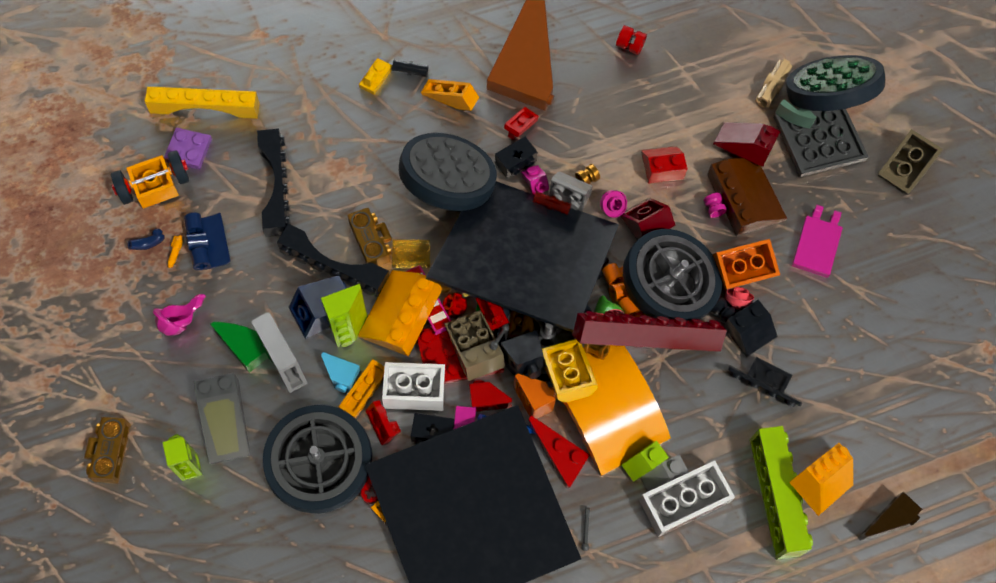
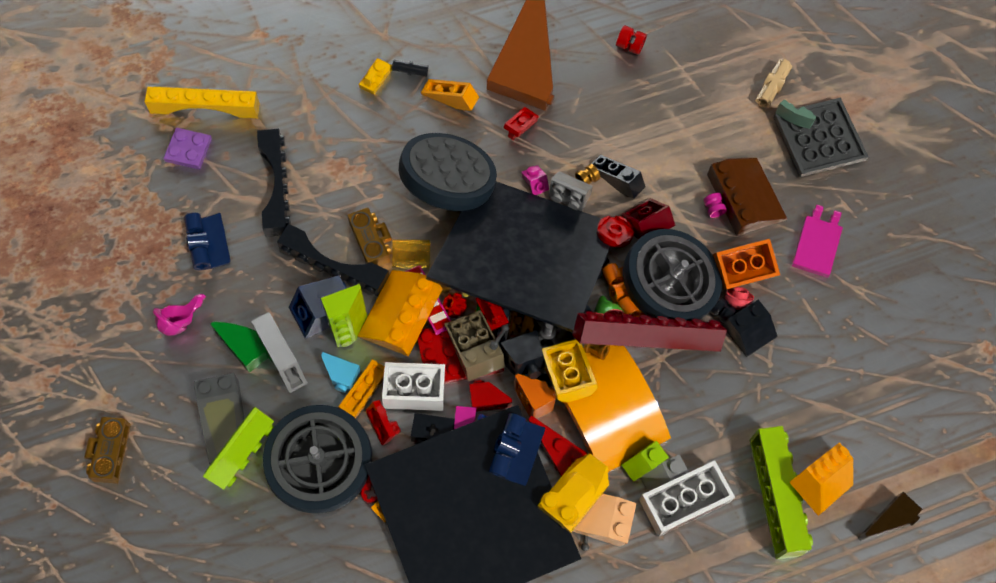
(147, 242): dark blue arm -> none
(151, 180): light orange brick -> none
(176, 247): light orange piece -> none
(182, 458): lime piece -> none
(238, 448): none -> lime slope
(516, 157): black brick -> none
(516, 449): none -> dark blue panel
(552, 202): clear red pin -> none
(576, 492): none -> yellow slope
(608, 520): none -> light nougat slope
(613, 203): dark pink plate -> none
(615, 231): none -> red tile
(620, 176): none -> black slope
(664, 164): red slope -> none
(748, 140): dark red slope -> none
(768, 377): black bracket -> none
(835, 83): wheel -> none
(910, 161): dark tan slope -> none

